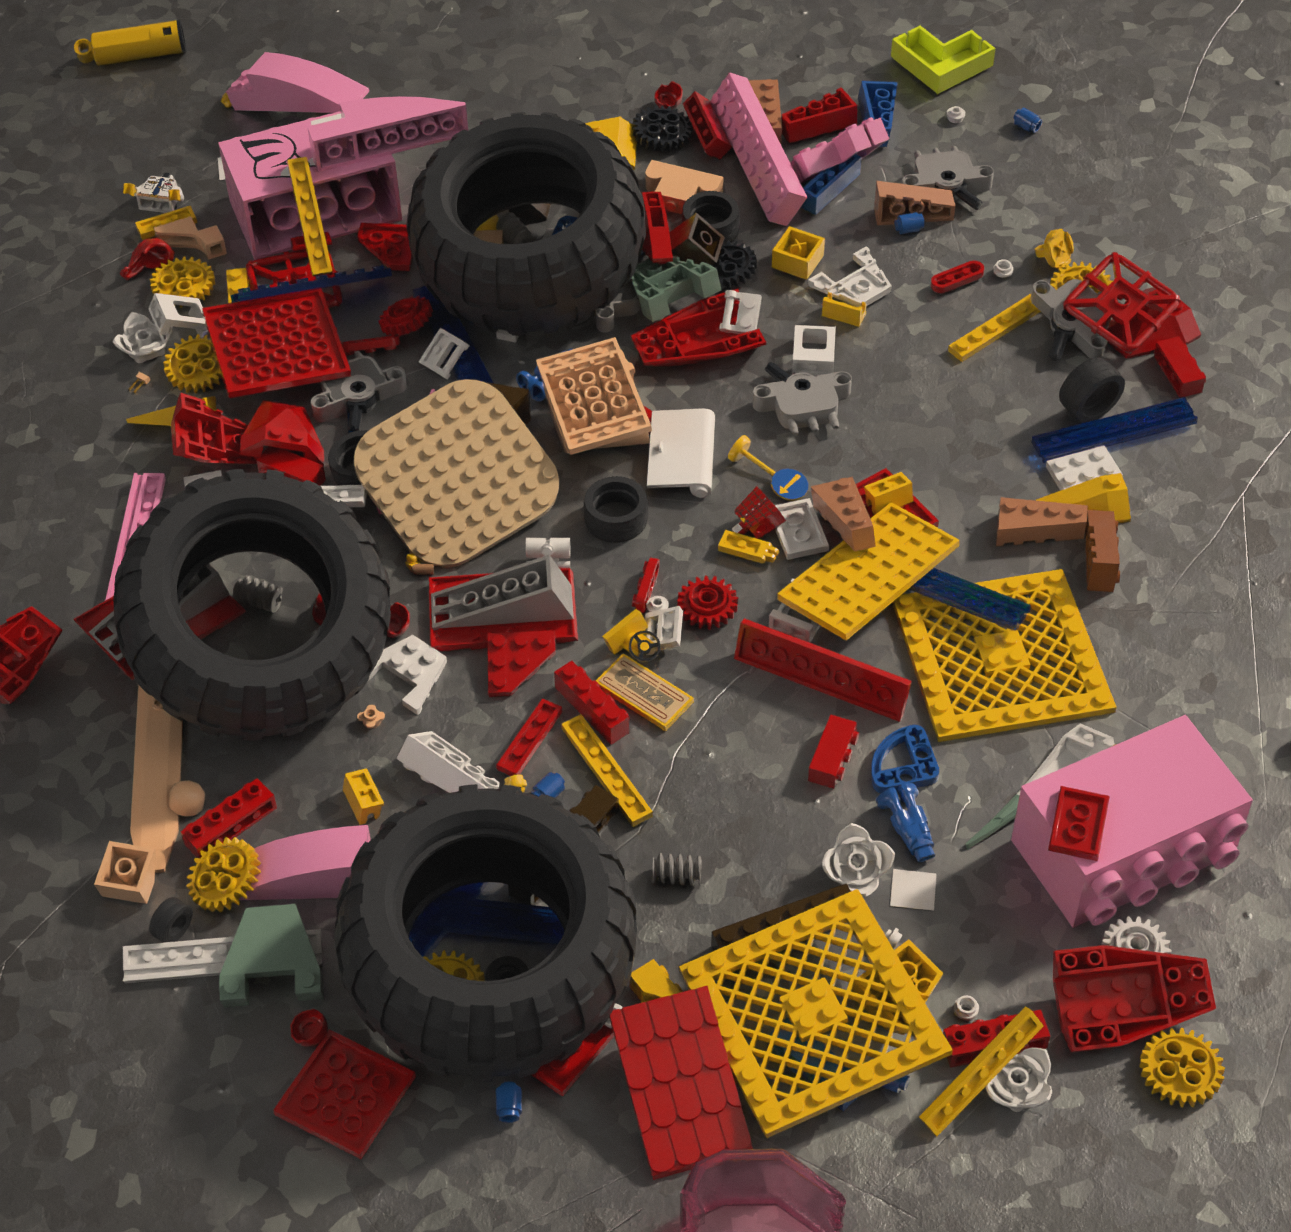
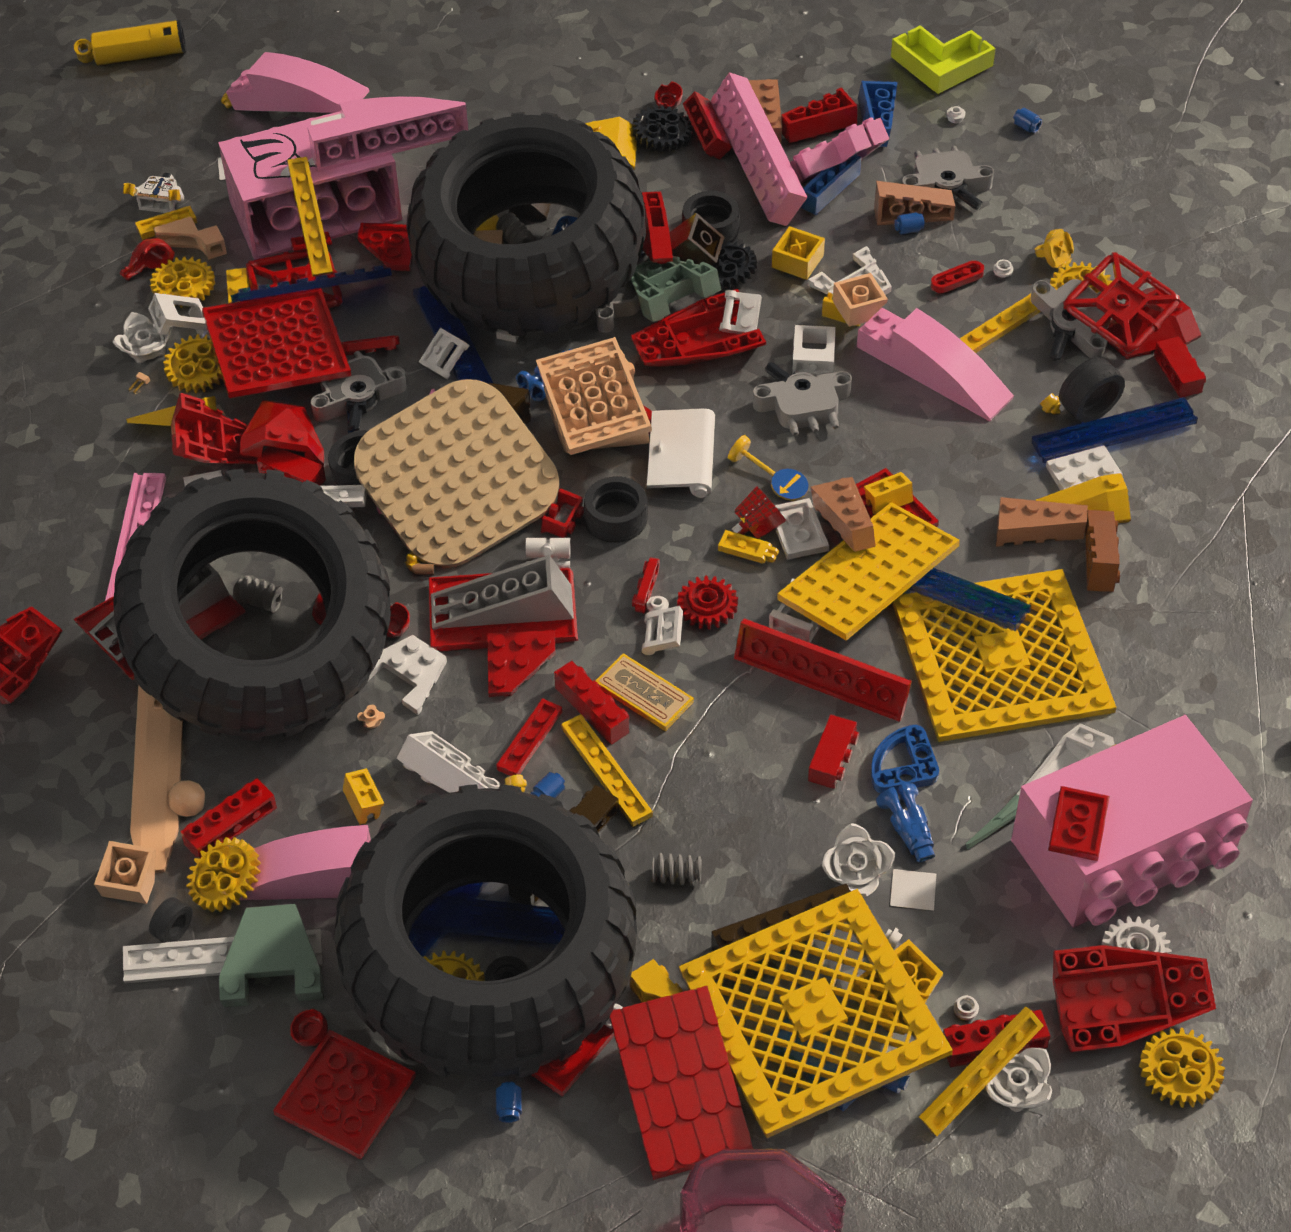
(405, 316): red gear -> none
(563, 514): none -> red window
(629, 635): yellow piece -> none
(679, 183): light nougat brick -> none
(858, 298): none -> light nougat slope
(934, 358): none -> bright pink slope
(1051, 404): none -> yellow plate

